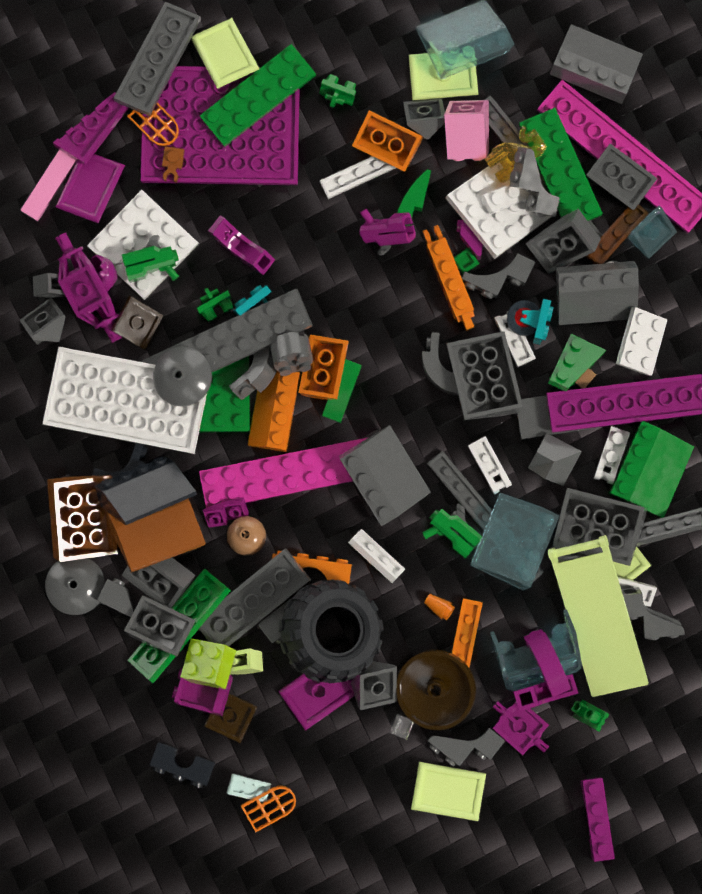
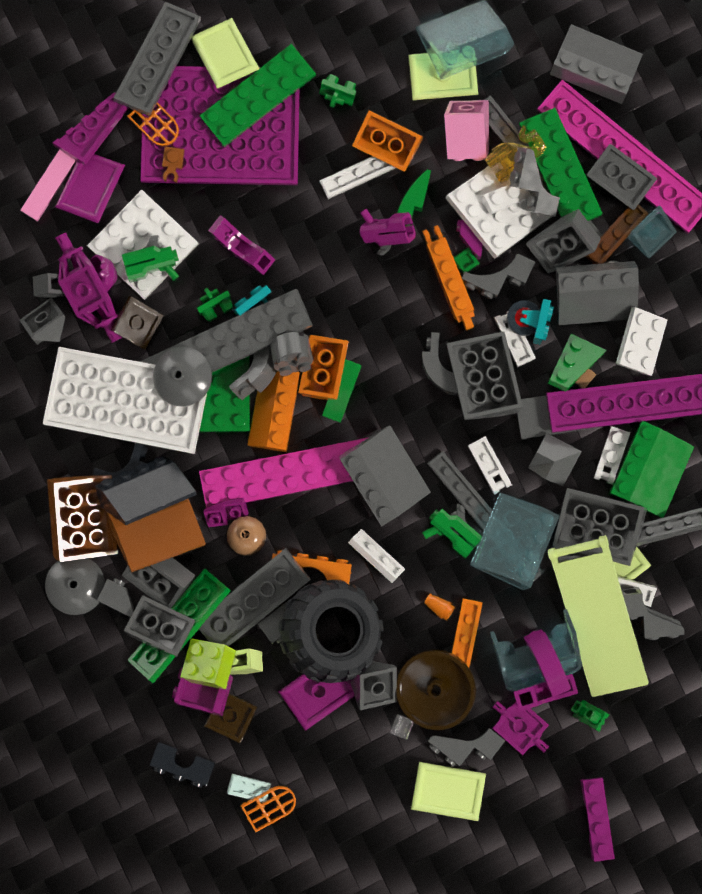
(425, 116): dark grey slope -> none

